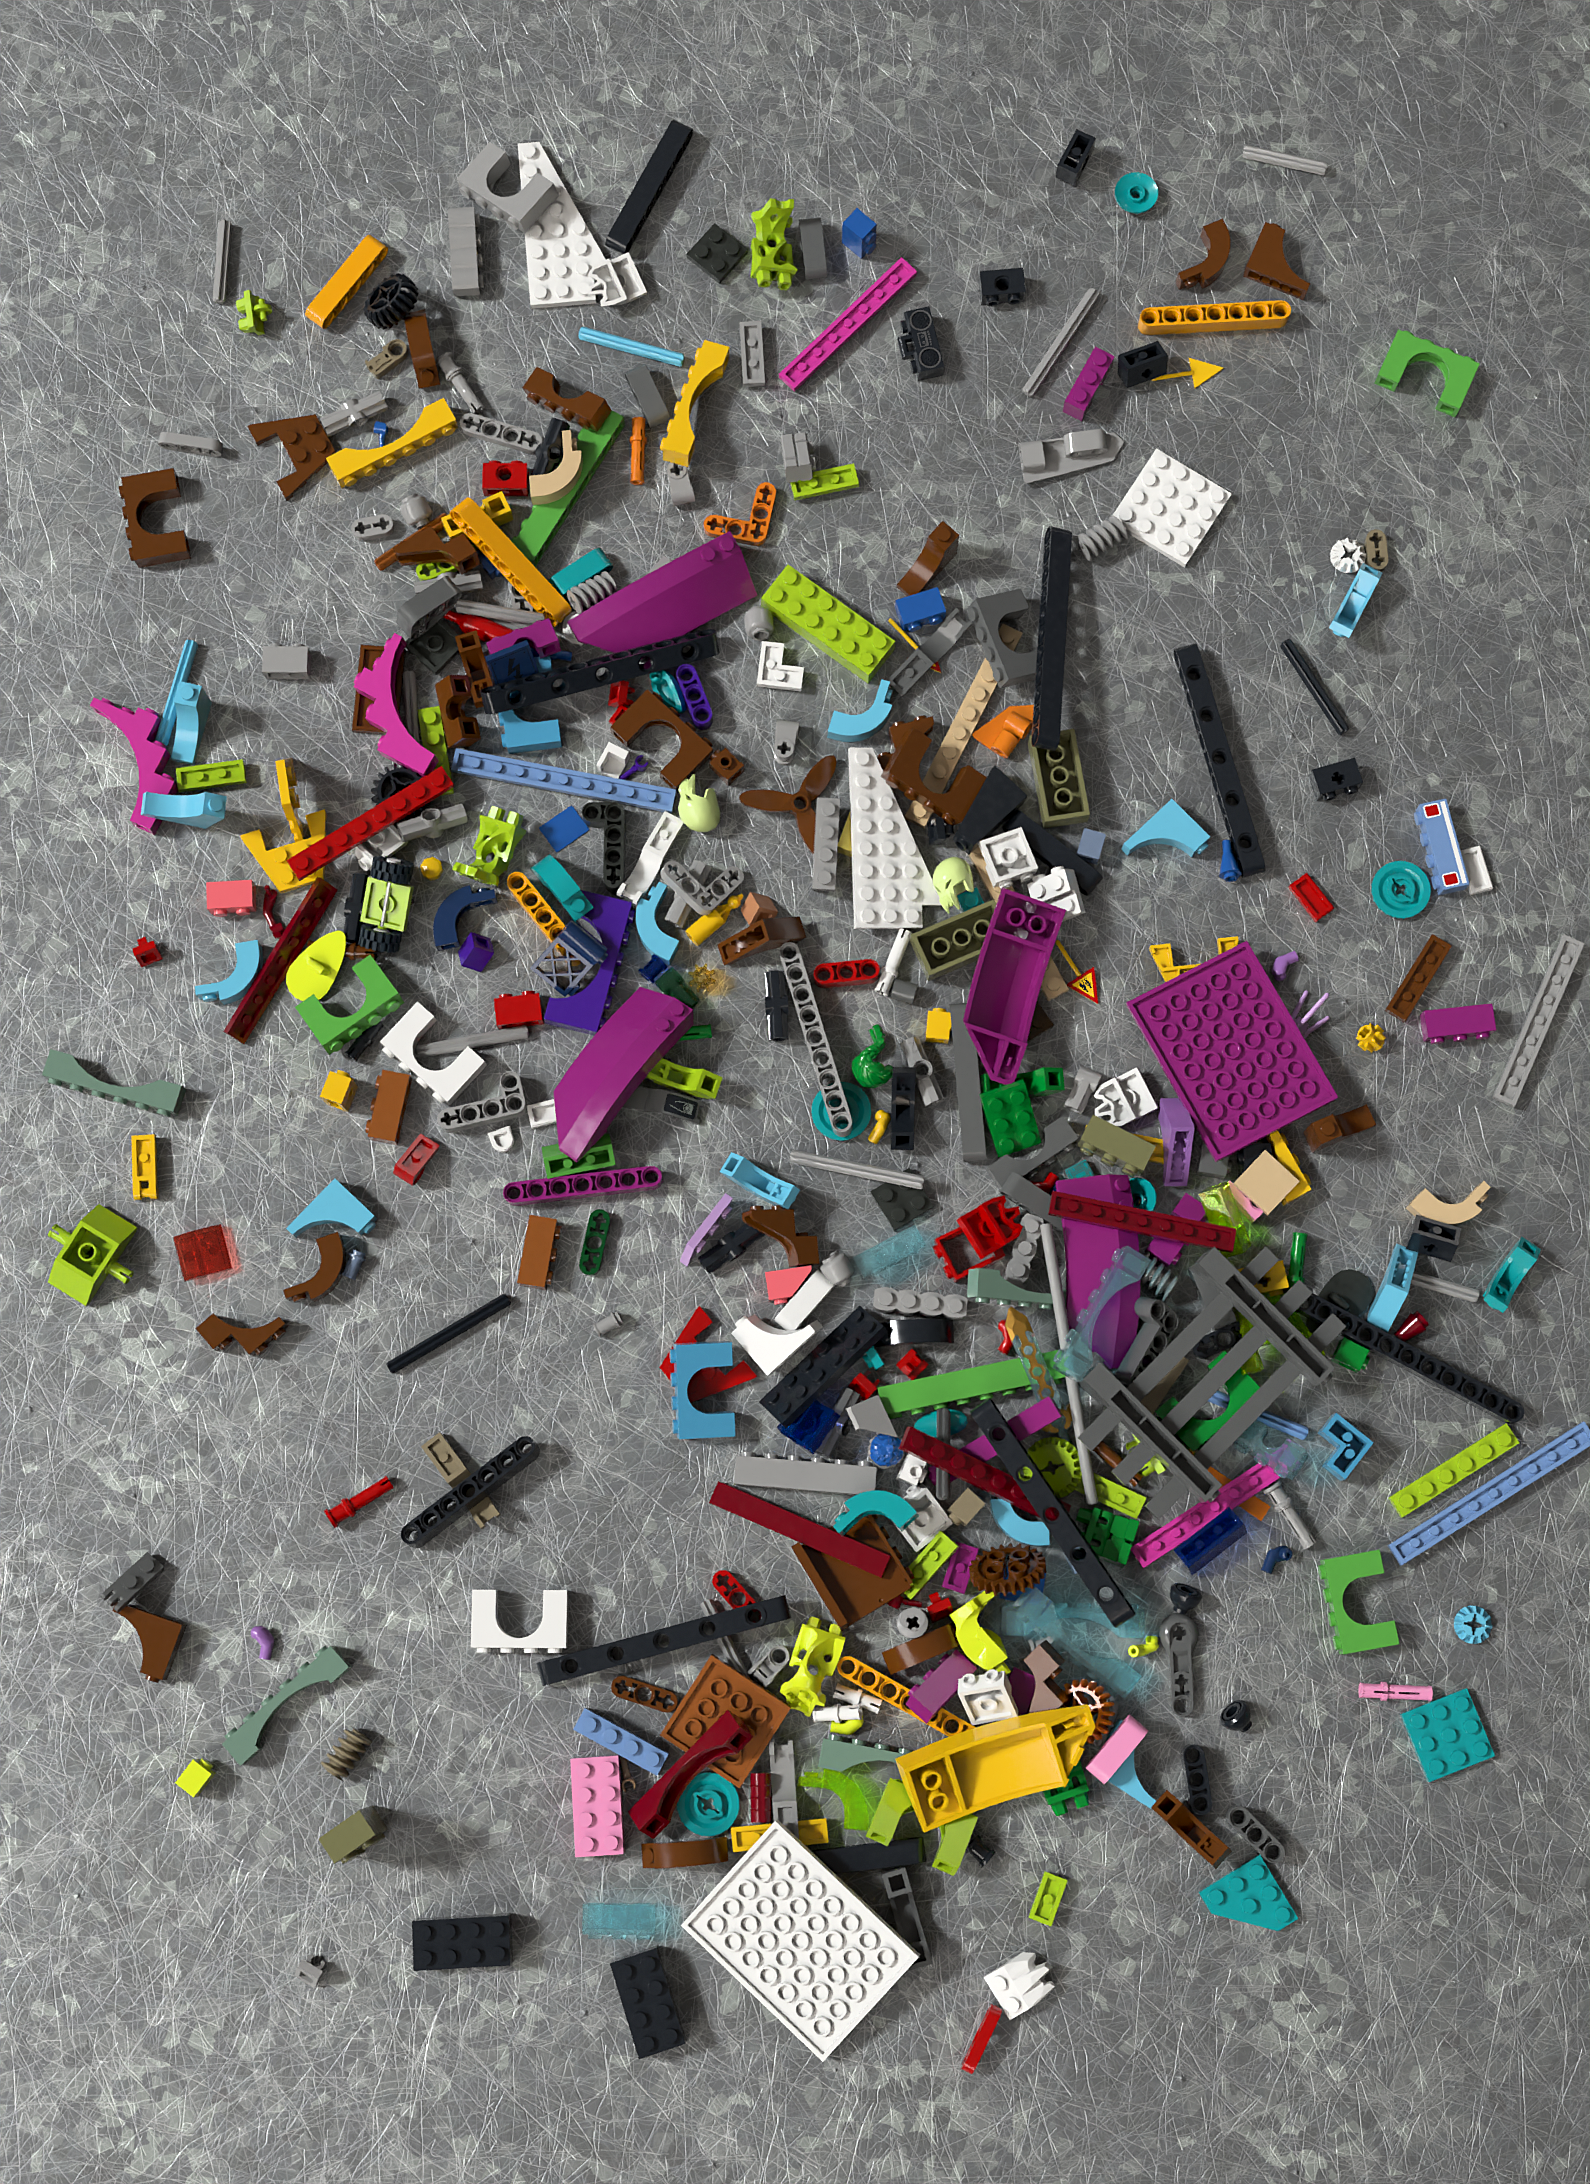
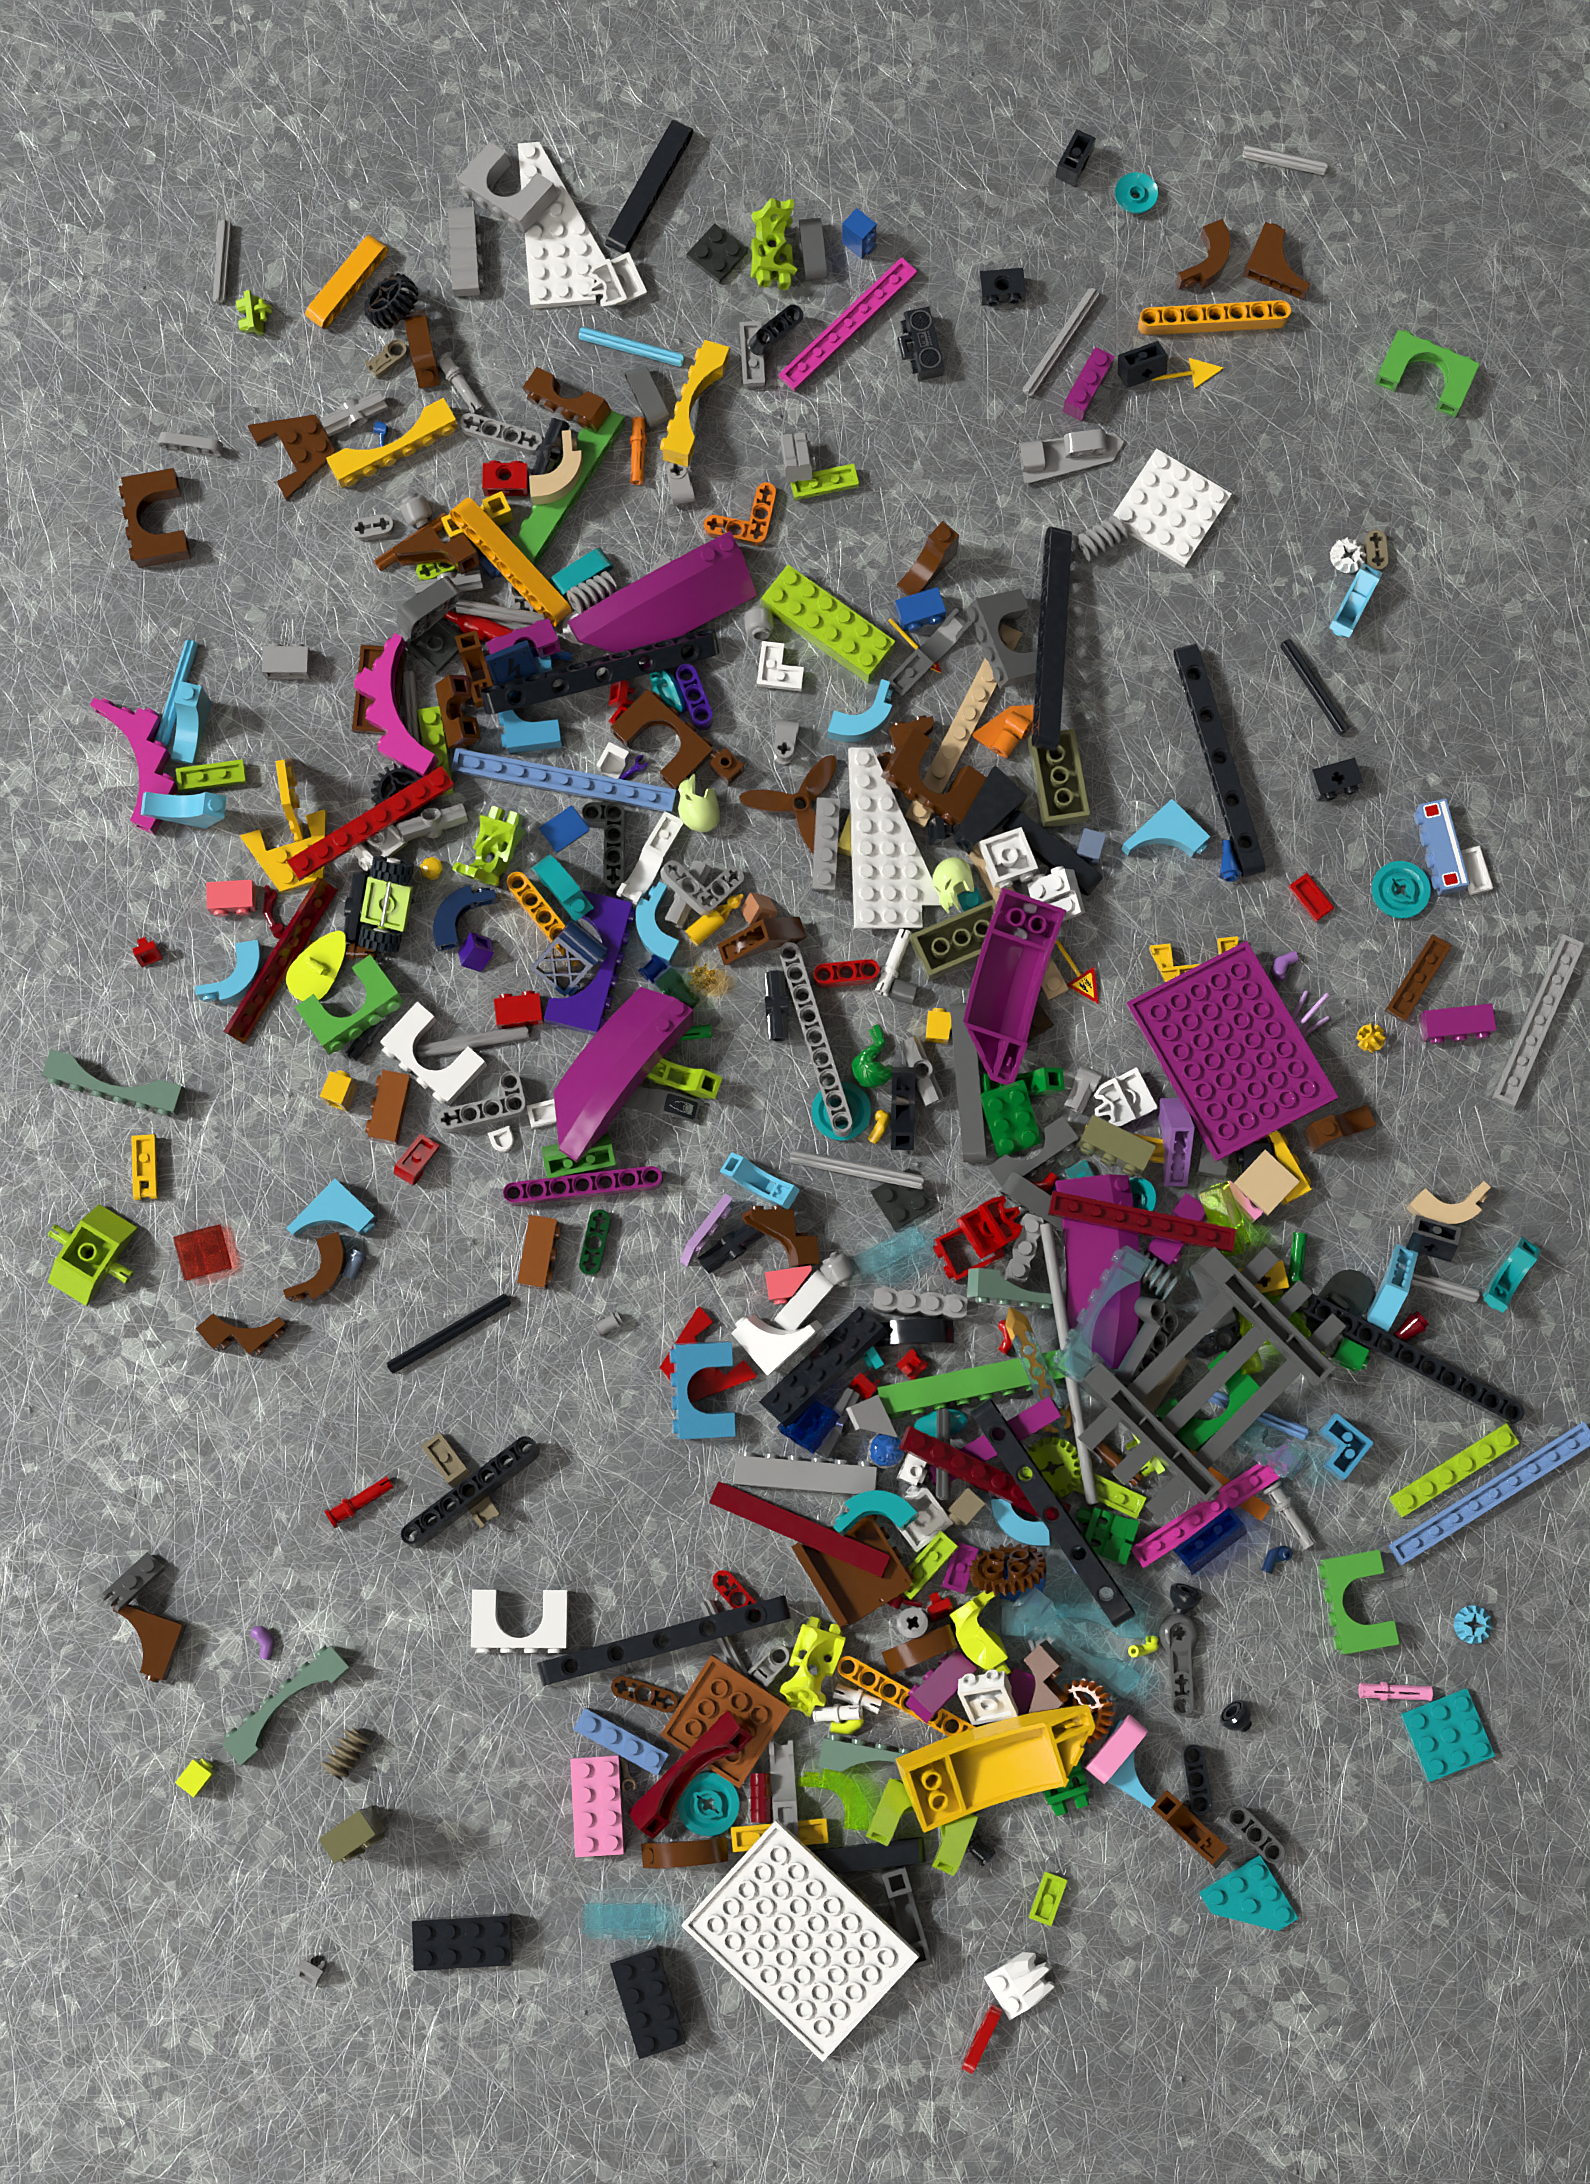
(781, 323): none -> black beam

